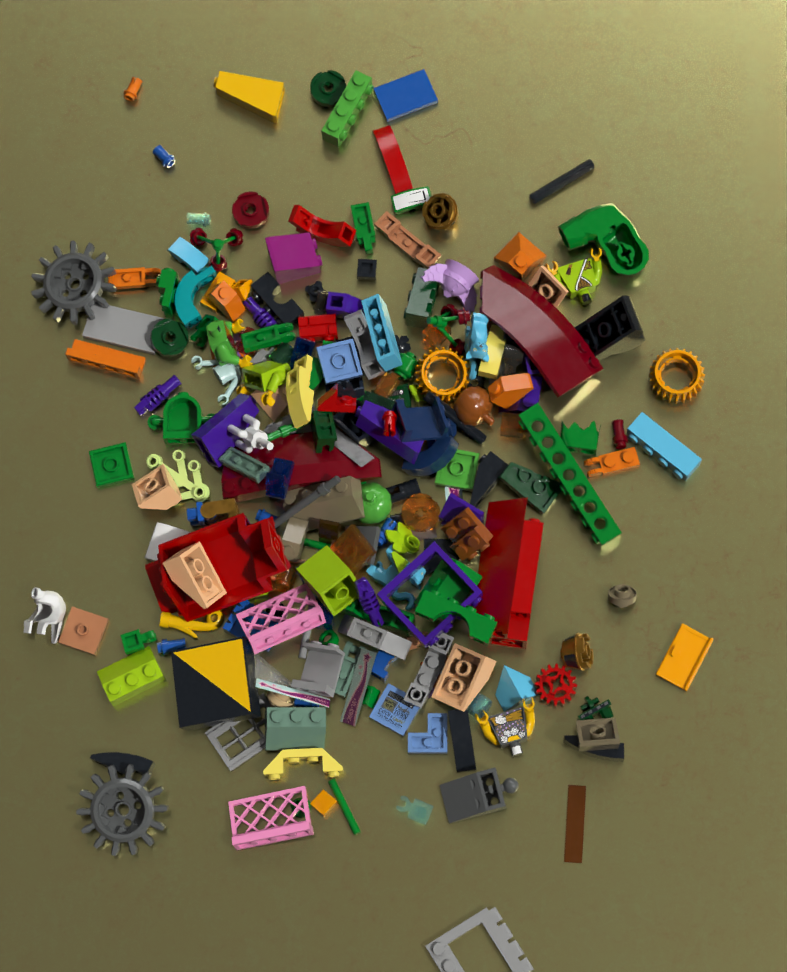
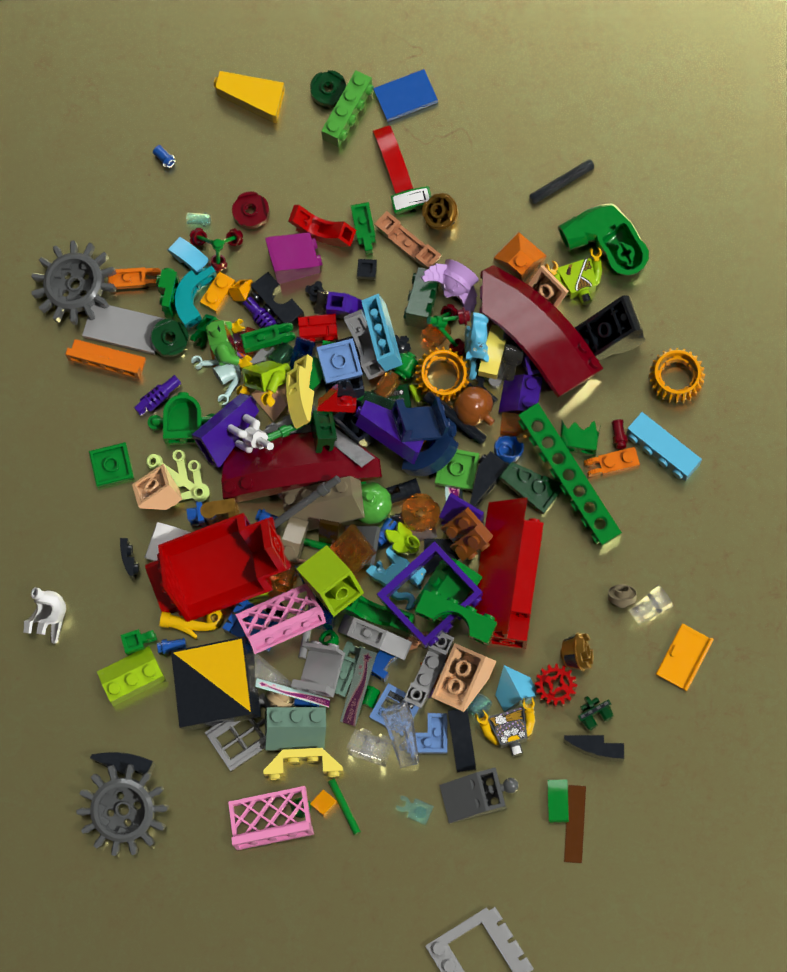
(83, 631): nougat plate -> none
(130, 563): none -> black slope
(131, 92): orange pin -> none
(195, 575): light nougat slope -> none
(226, 301): orange slope -> none
(244, 464): sand green tile -> none
(279, 478): clear blue slope -> none
(368, 601): dark purple hinge -> none
(370, 747): none -> clear slope
(389, 423): red pin -> none
(400, 562): lime slope -> none
(402, 733): none -> clear slope
(508, 448): none -> blue hair
(510, 389): orange slope -> none
(558, 801): none -> green slope
(597, 734): dark tan slope -> none
(651, 605): none -> clear plant

